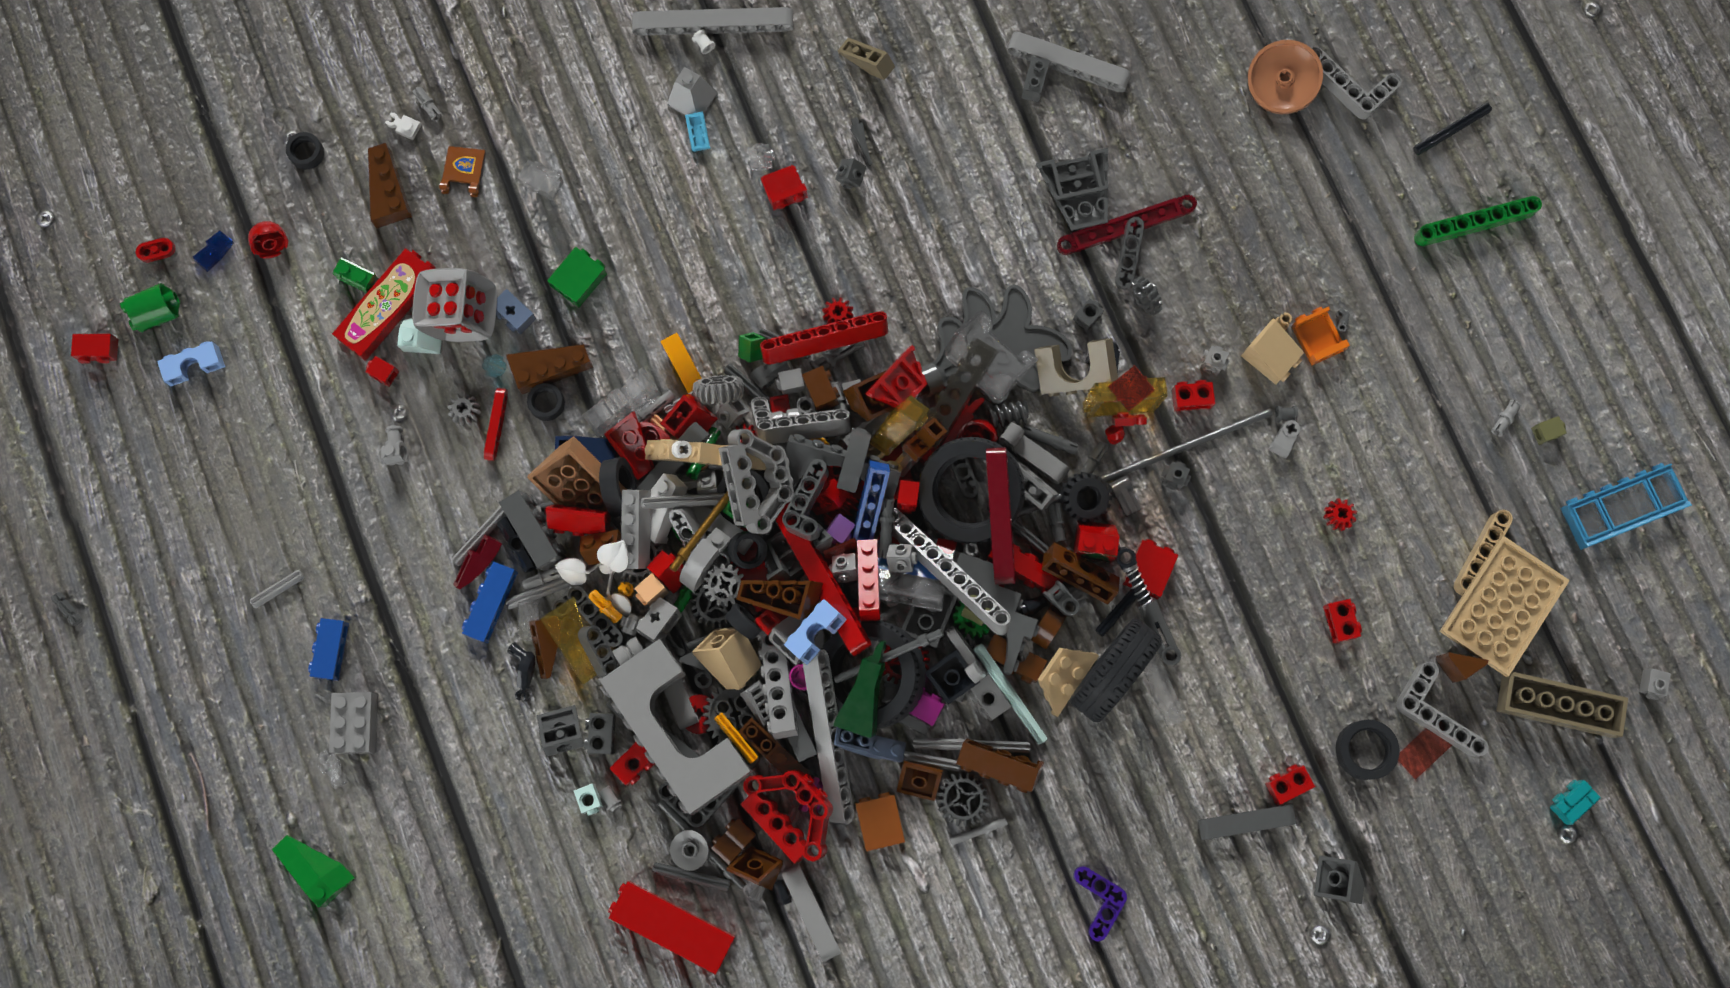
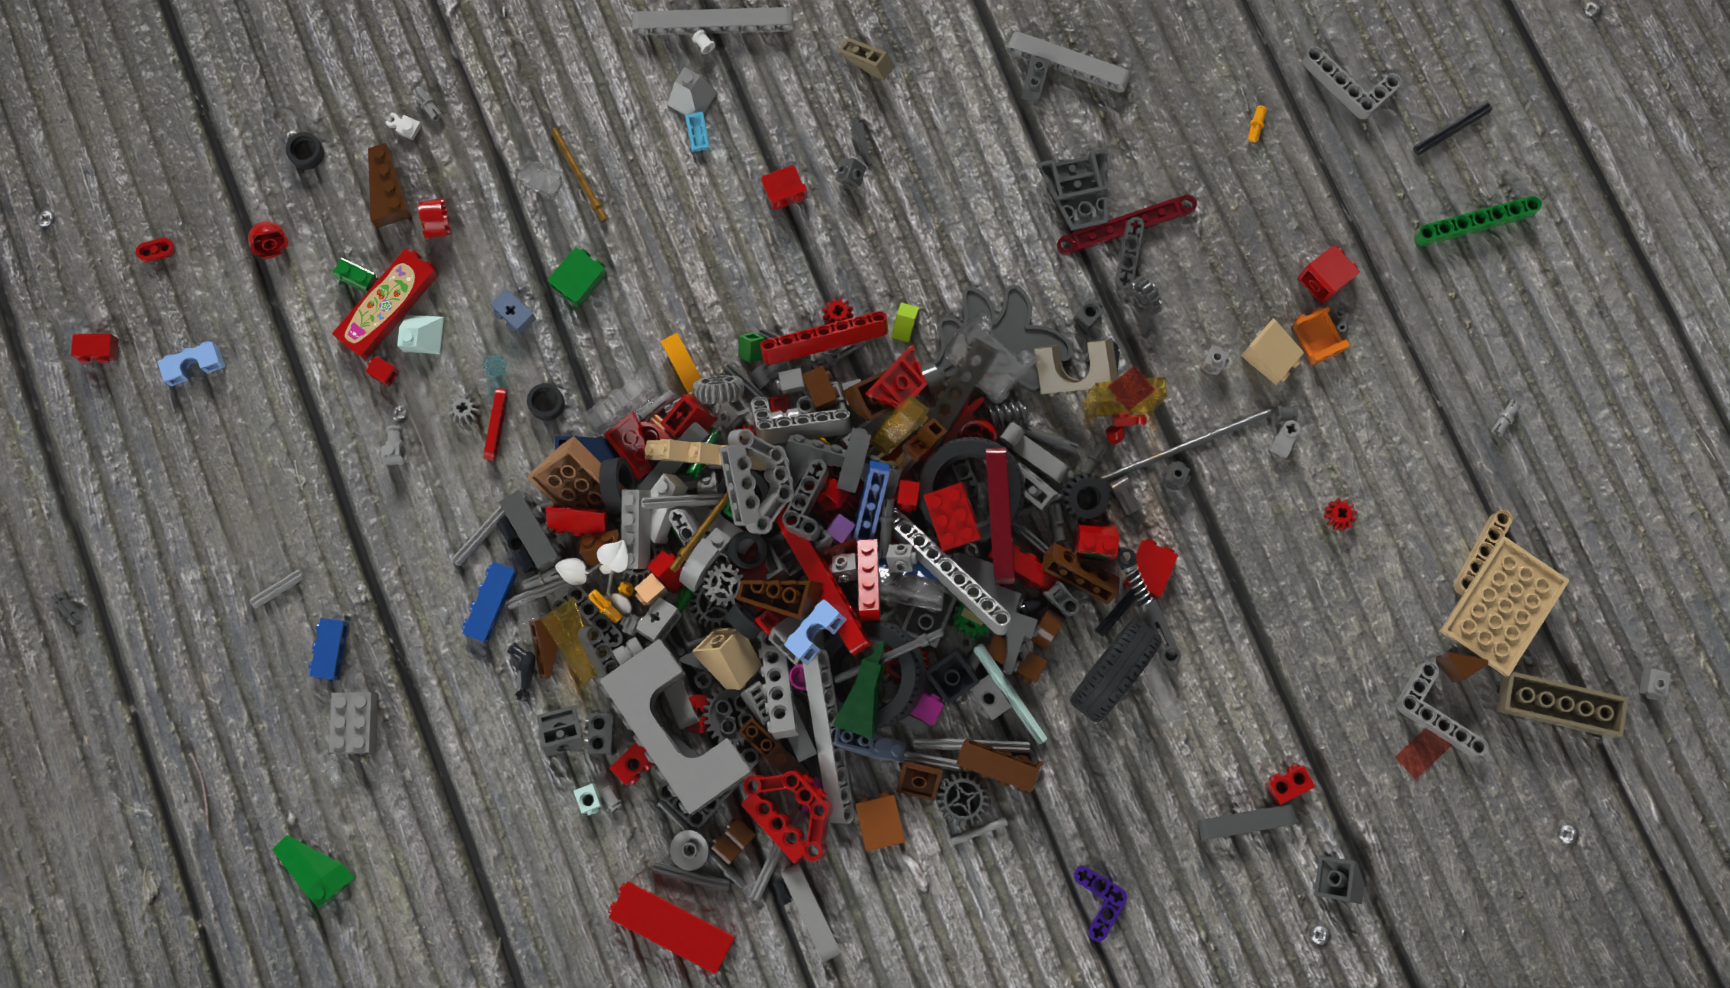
(151, 307): green cylinder -> none
(215, 250): clear blue slope -> none
(434, 218): none -> red brick
(454, 305): light grey piece -> none
(463, 166): dark orange flag -> none
(477, 561): dark red slope -> none
(547, 365): reddish brown wedge -> none
(595, 203): none -> pearl gold bar
(676, 451): white bush -> none
(736, 738): light orange axle -> none
(757, 867): reddish brown slope -> none
(760, 157): clear brick -> none
(904, 322): none -> lime slope
(952, 516): none -> red brick
(975, 670): light grey beam -> none
(1064, 675): tan wing -> none
(1194, 401): red brick -> none
(1257, 123): none -> light orange axle
(1284, 320): tan pin -> none
(1285, 77): nougat dish -> none
(1328, 274): none -> red slope
(1337, 621): red brick -> none
(1389, 739): black tyre -> none
(1549, 430): olive brick -> none
(1574, 801): teal brick -> none
(1624, 505): window -> none

